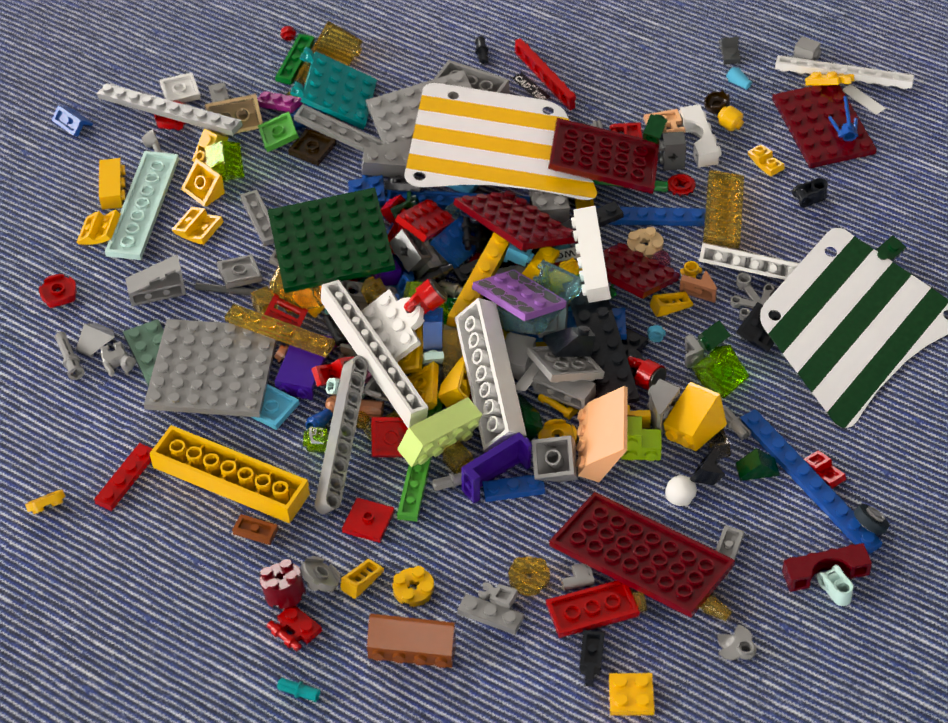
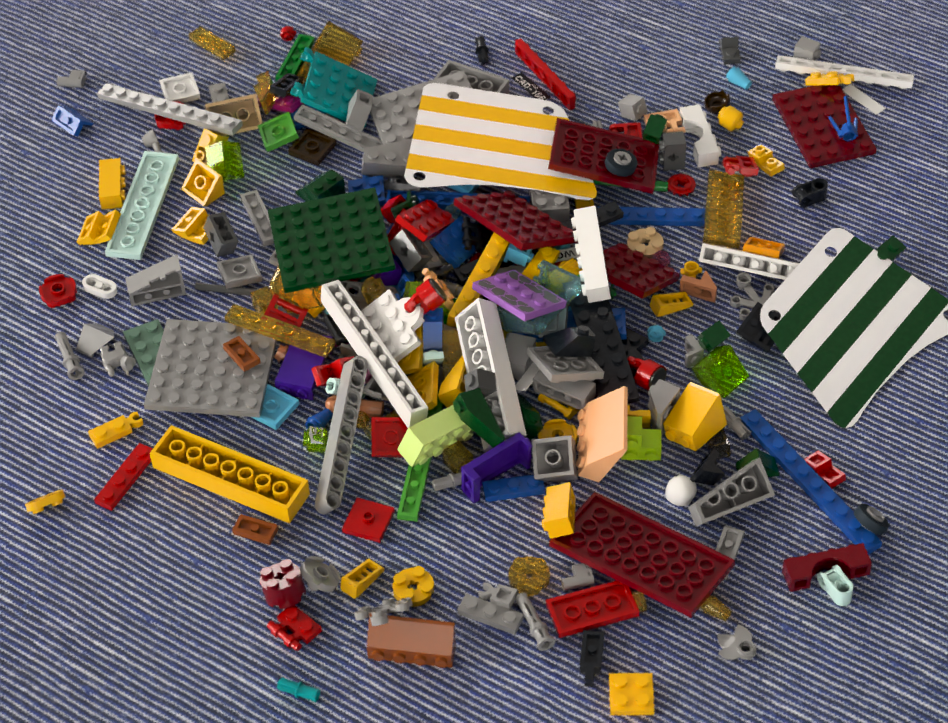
(76, 79): none -> light grey piece
(99, 286): none -> white plate
(114, 429): none -> yellow plate
(212, 43): none -> clear yellow plate
(220, 234): none -> dark grey brick
(241, 353): none -> dark orange plate
(262, 91): none -> clear yellow slope
(283, 86): none -> black plate
(322, 186): none -> dark green slope
(359, 110): none -> light grey slope
(379, 613): none -> light grey plant
(449, 300): none -> light nougat plate
(478, 416): none -> dark green slope
(480, 379): none -> dark grey slope
(537, 627): none -> light grey pin
(559, 510): none -> yellow brick
(621, 162): none -> black wheel
(632, 107): none -> light grey brick
(736, 492): none -> light grey wedge
(743, 164): none -> red plate
(764, 247): none -> light orange tile

